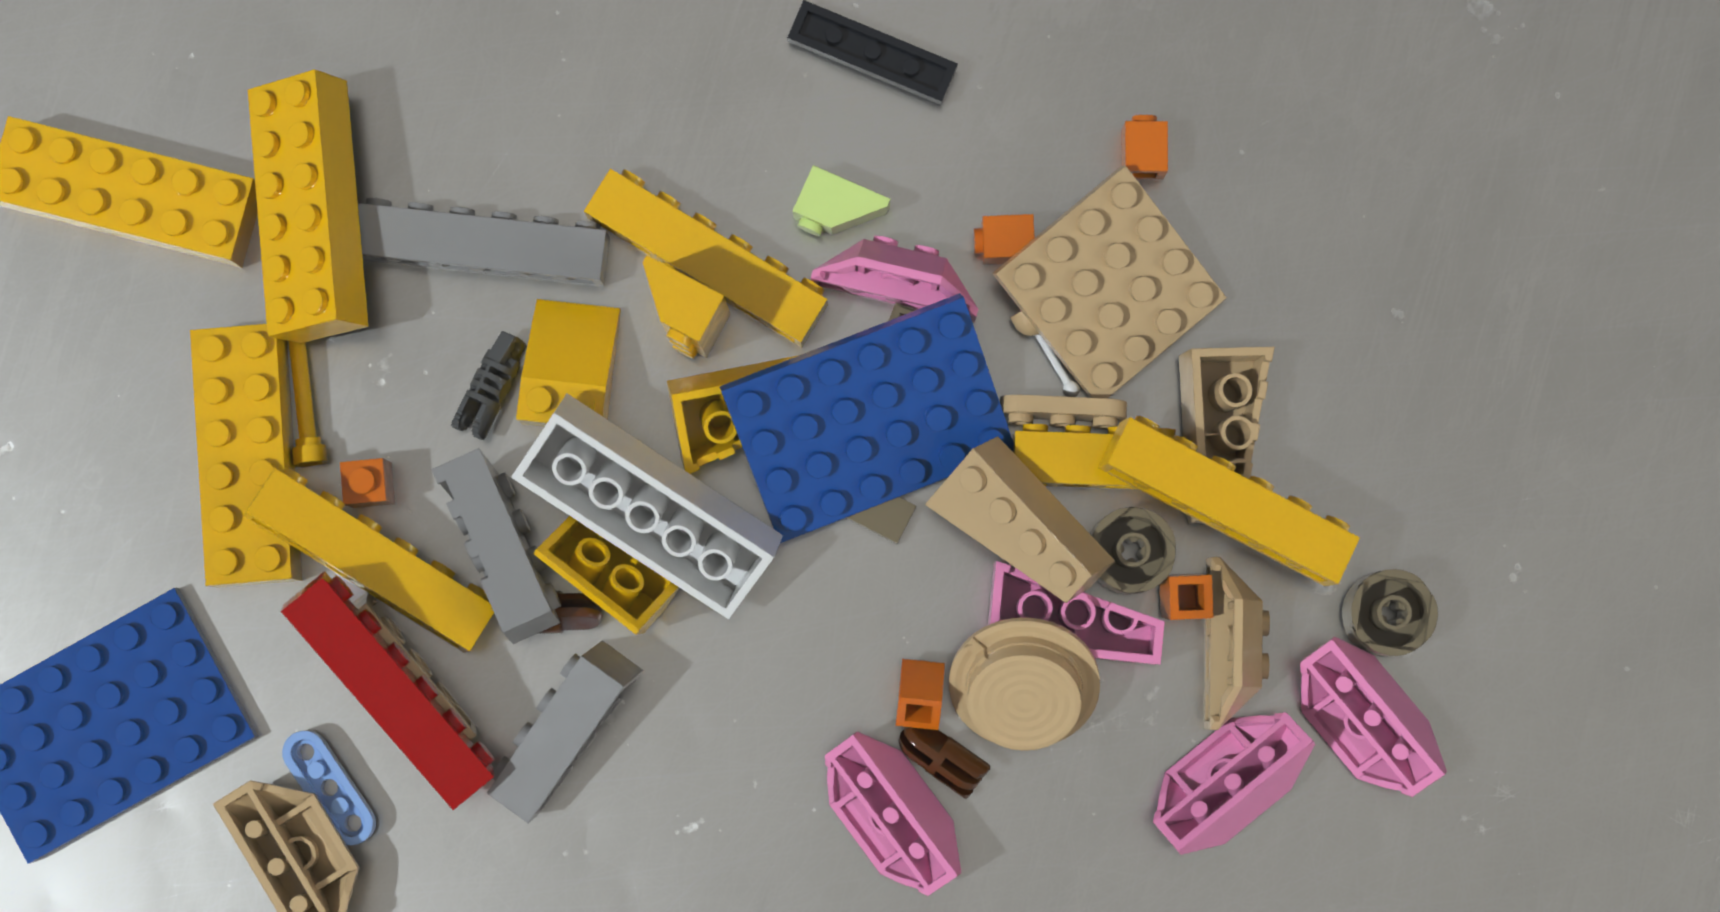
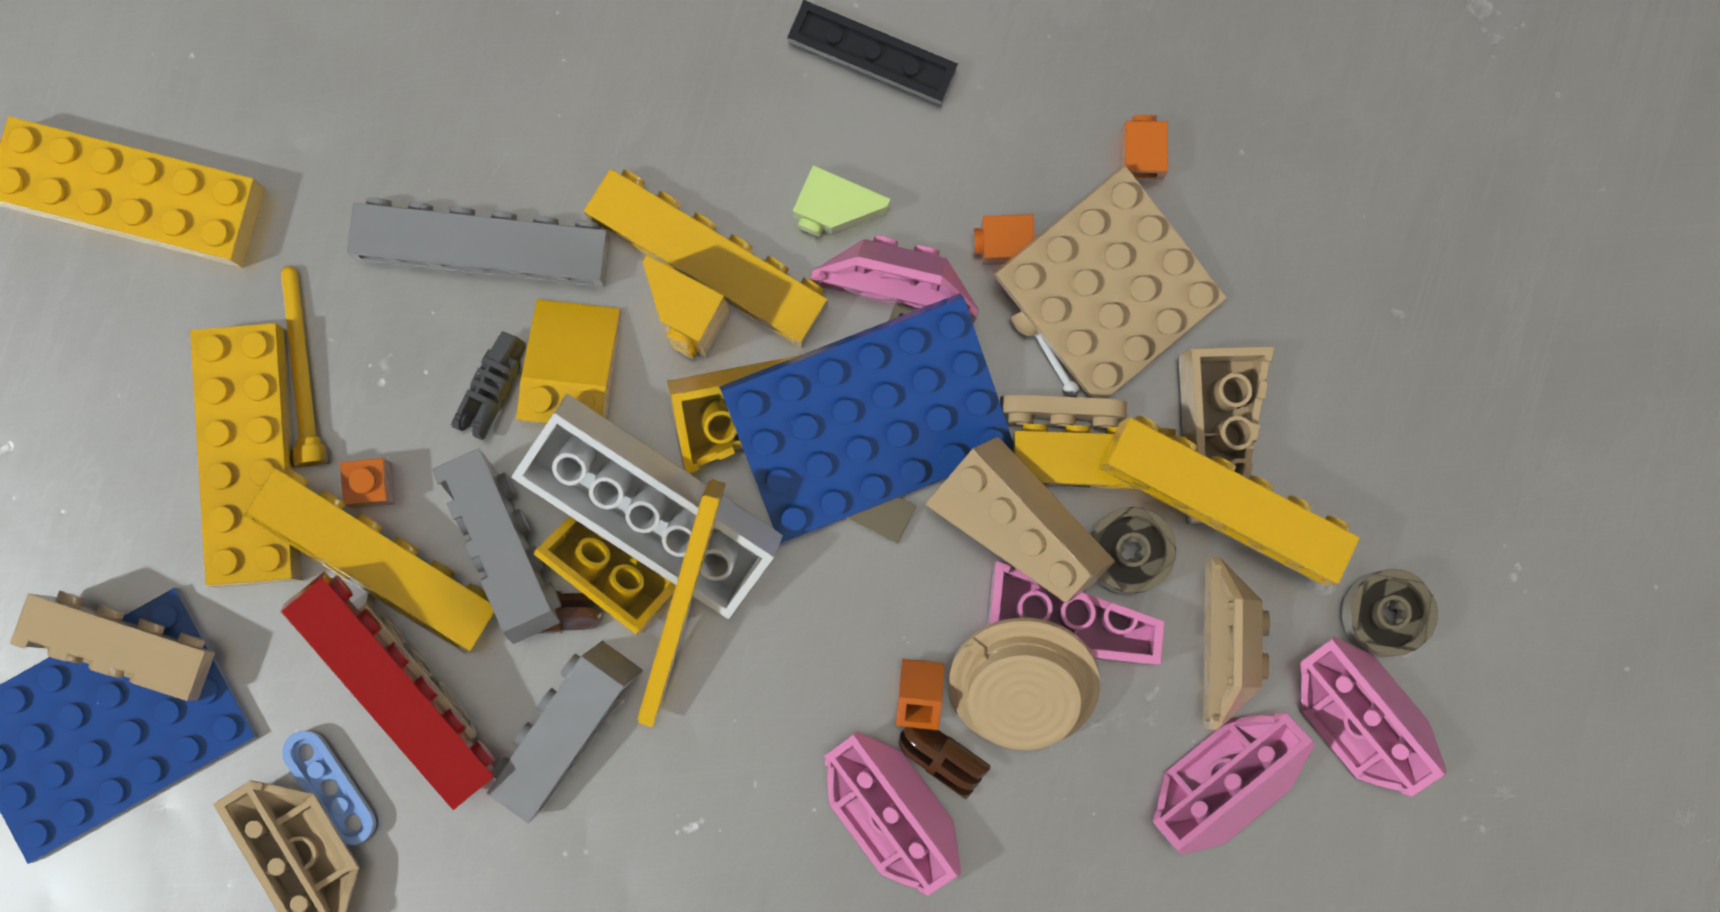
(114, 645): none -> tan wedge
(307, 207): yellow brick -> none
(681, 602): none -> yellow tile
(1186, 597): orange brick -> none

